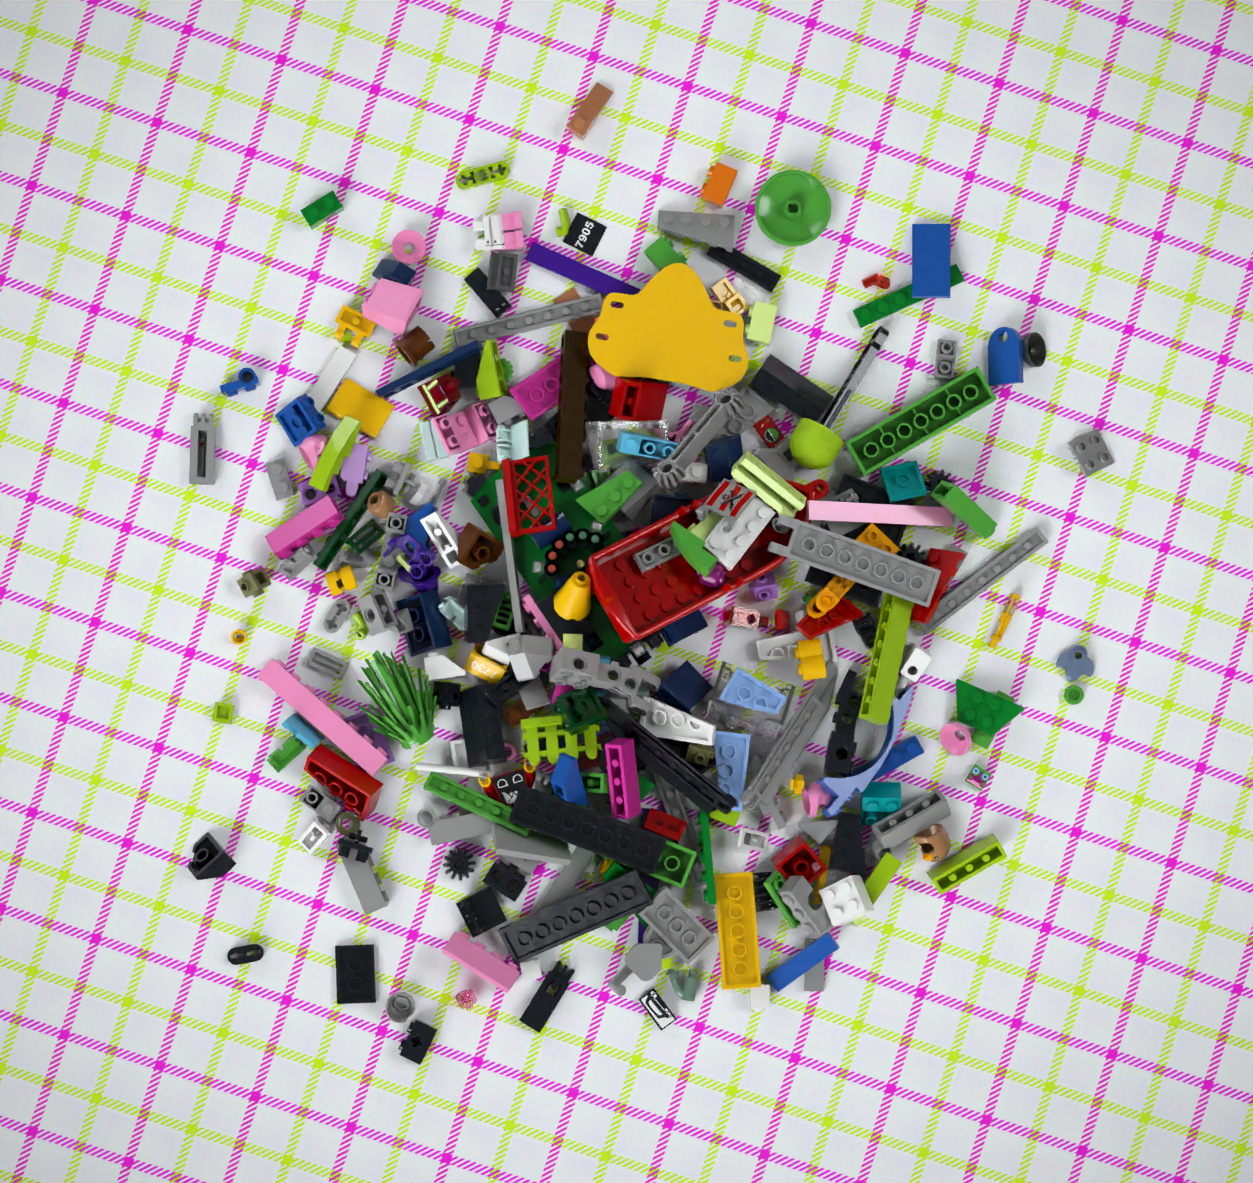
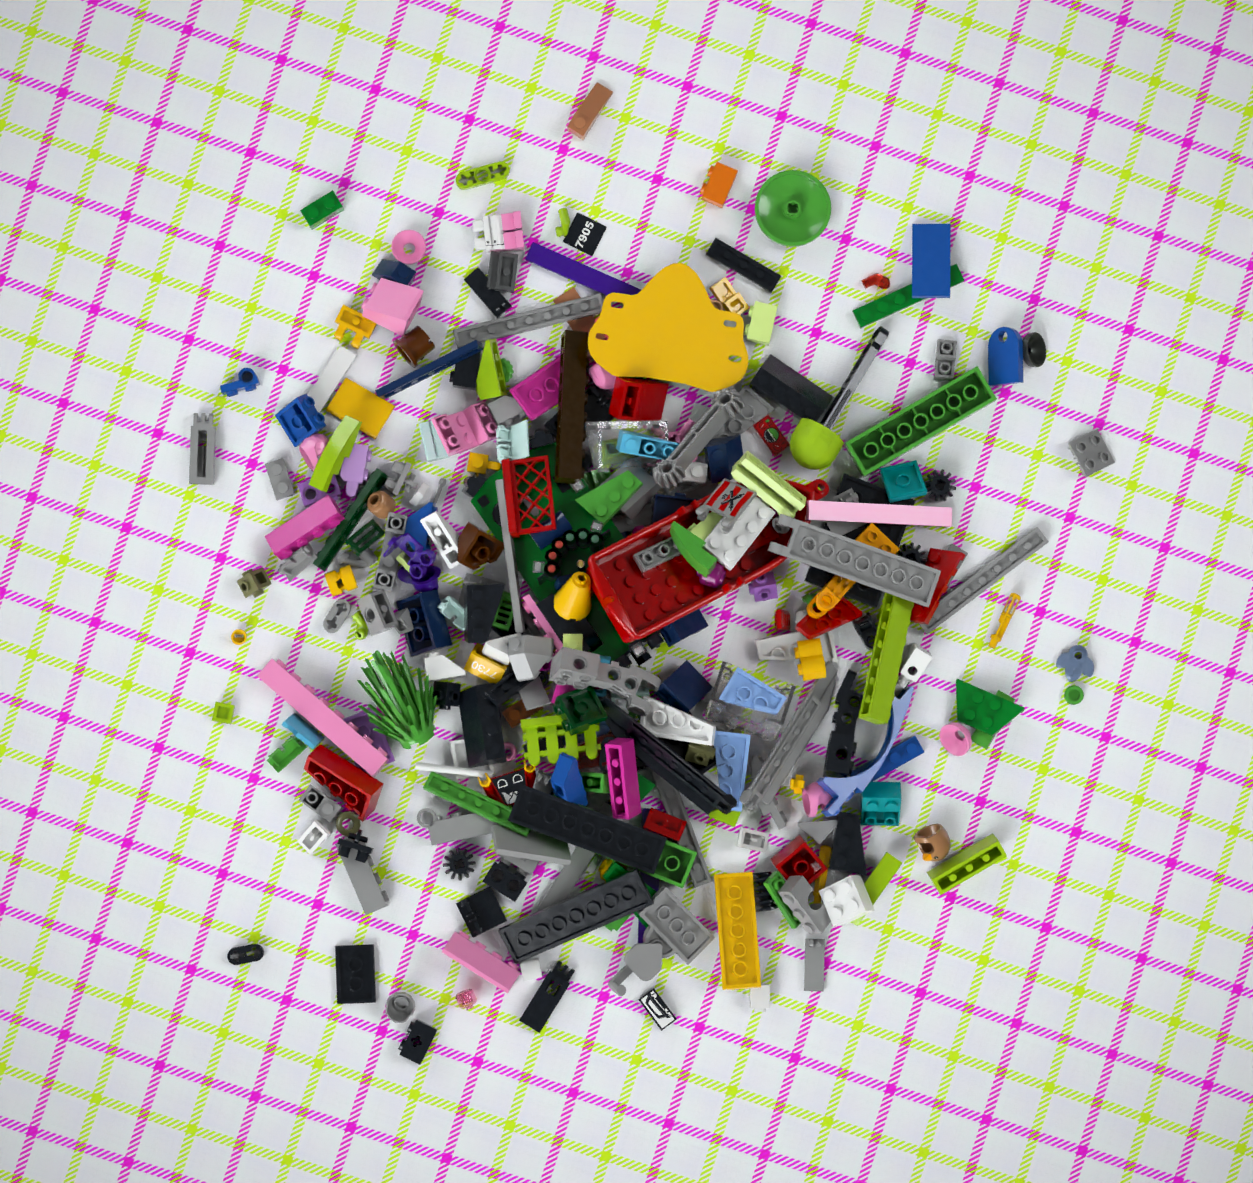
(210, 859): black slope -> none
(342, 670): light grey tile -> none
(441, 394): dark red torso -> none
(662, 254): bright green brick -> none
(690, 984): sand green plant -> none
(703, 227): light grey wing -> none
(706, 857): green plate -> none
(737, 618): clear red torso -> none
(776, 460): light grey connector -> none
(802, 961): blue tile -> none
(908, 822): light grey hinge -> none
(964, 509): bright green slope -> none
(978, 777): tile -> none

